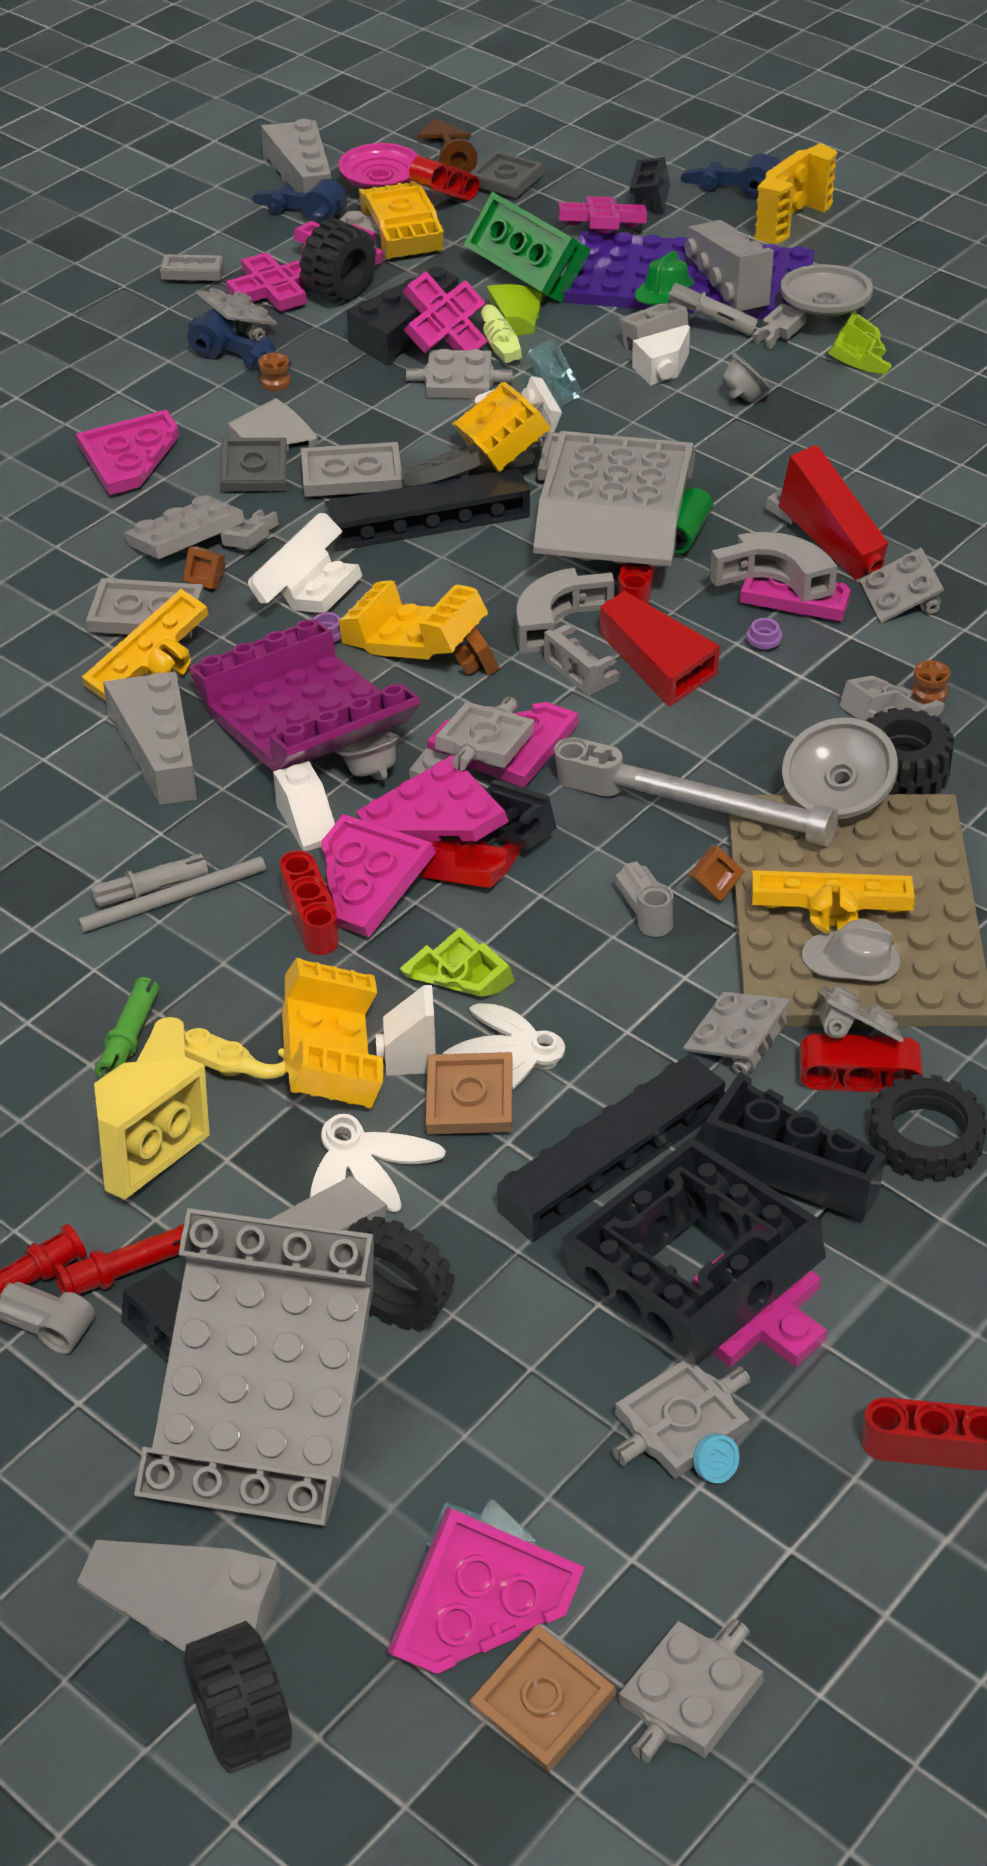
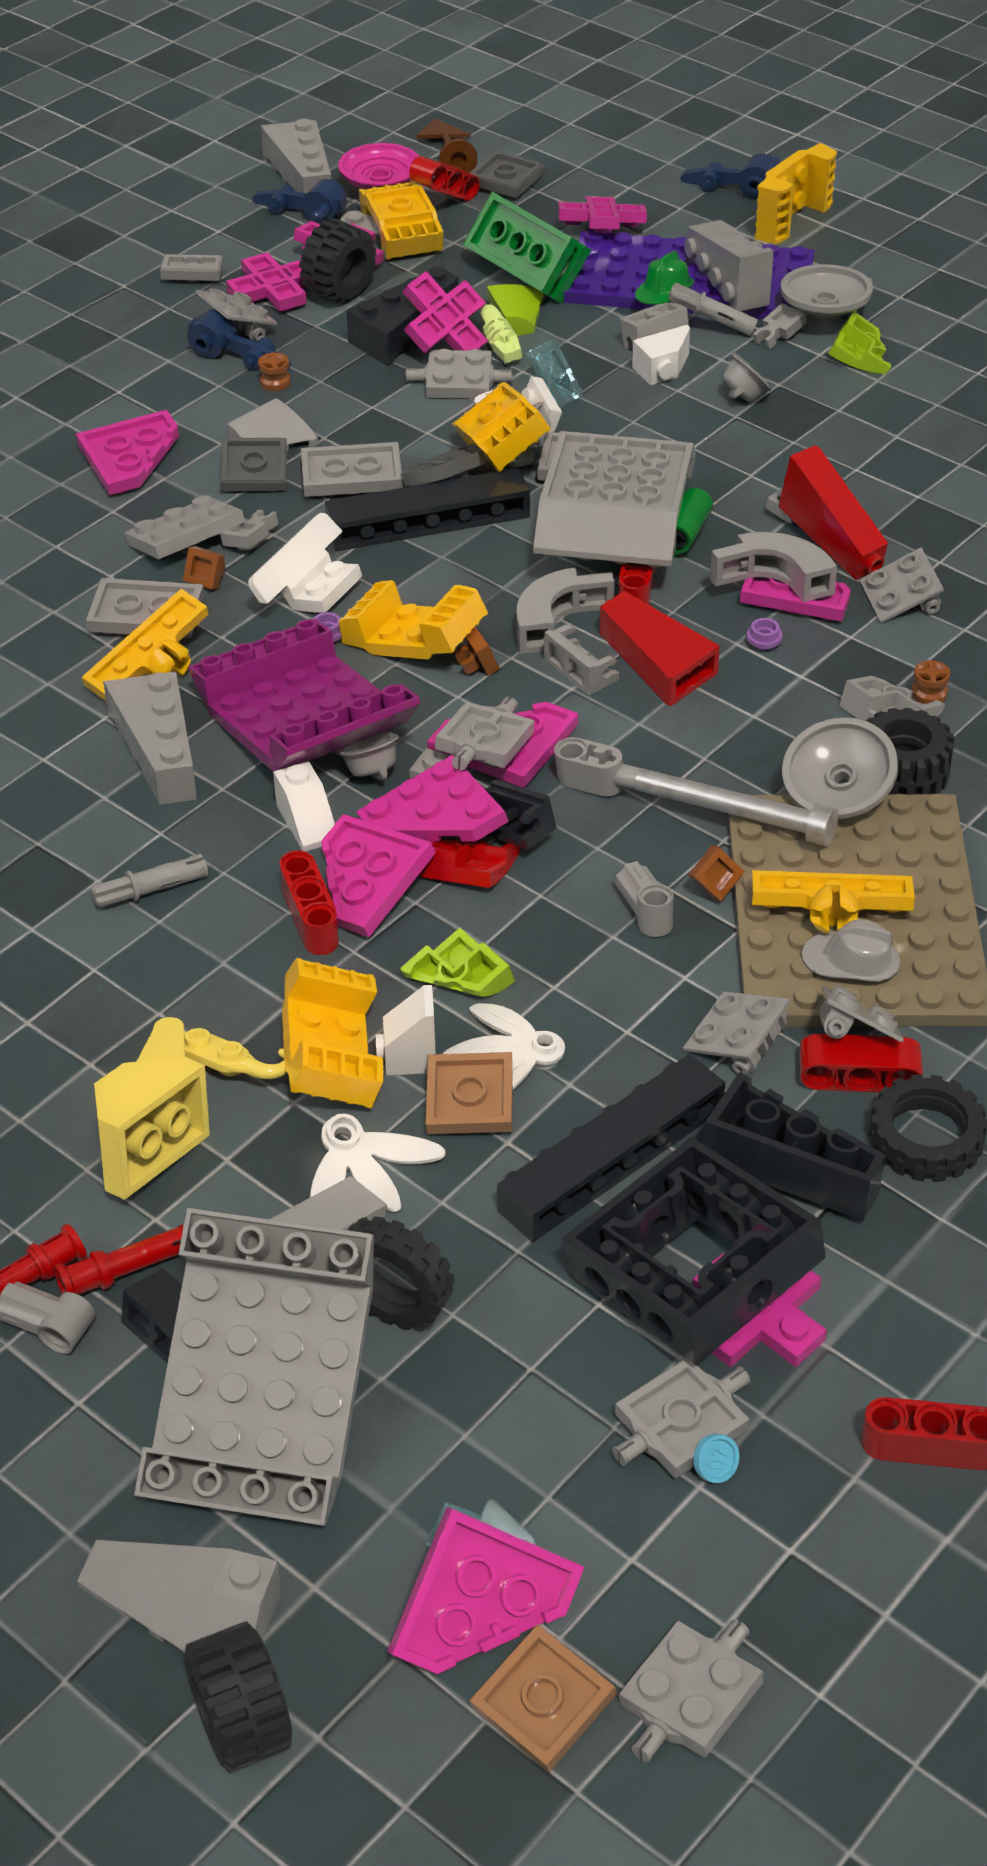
(122, 1040): bright green pin -> none
(171, 894): light grey piece -> none
(651, 183): black hinge -> none

